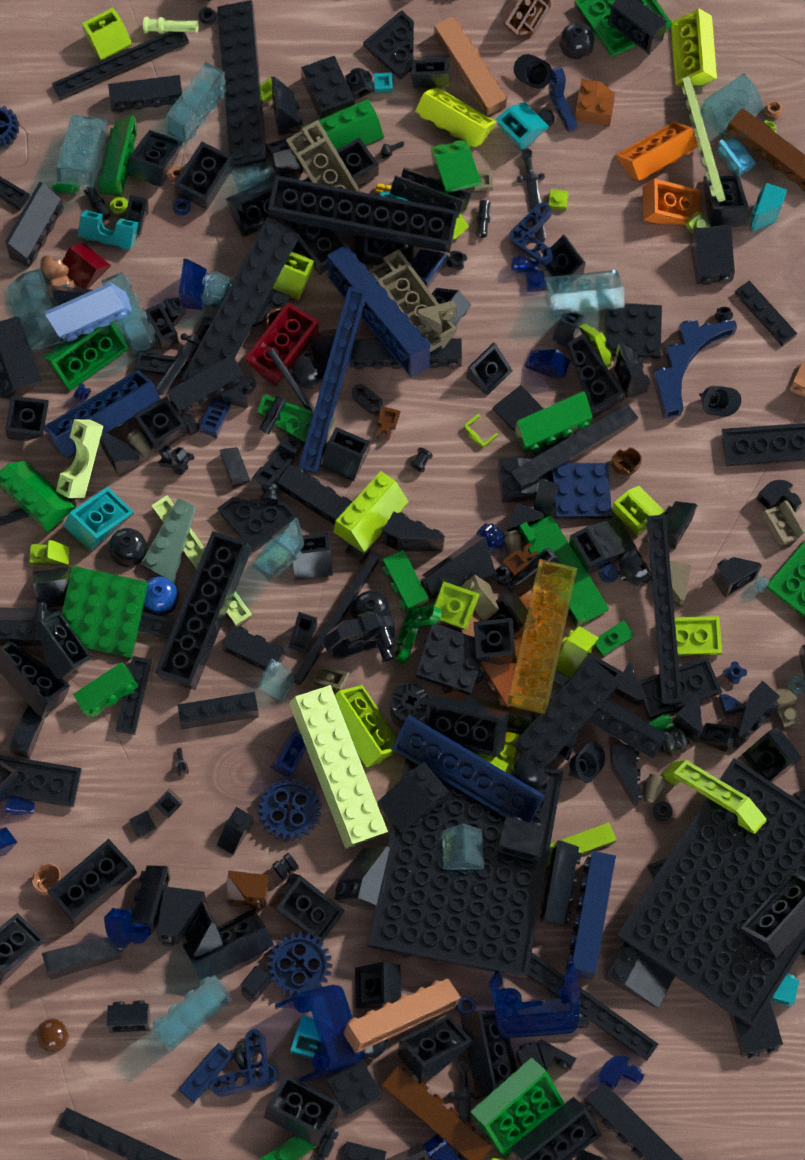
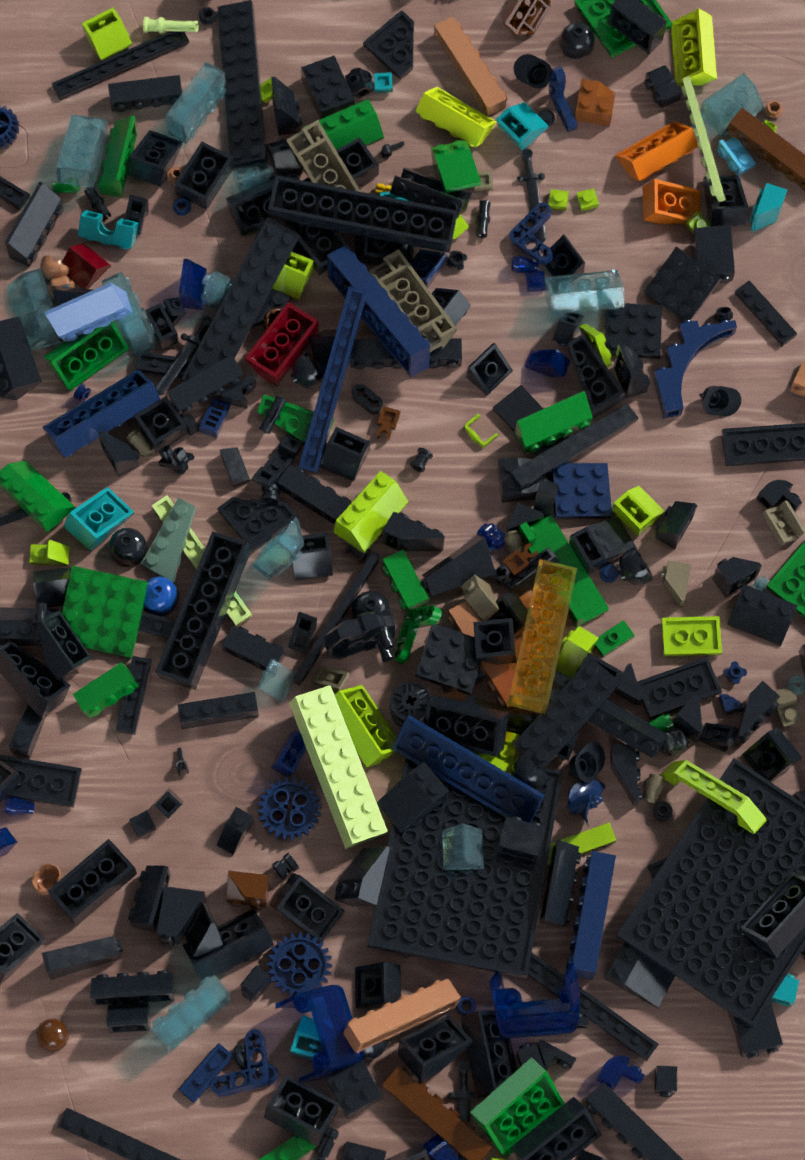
(26, 418): black slope -> none
(75, 479): yellowish green arch -> none
(119, 210): lime plate -> none
(122, 930): clear blue brick -> none
(128, 988): none -> black slope
(289, 378): black bar -> none
(431, 71): black slope -> none
(435, 314): dark tan slope -> none
(456, 605): lime plate -> none
(584, 797): none -> dark blue piece
(587, 199): none -> lime plate
(626, 461): reddish brown hair -> none
(662, 86): none -> black brick
(663, 610): black plate -> none
(665, 1080): none -> black brick
(682, 285): none -> black plate
(762, 614): none -> black slope

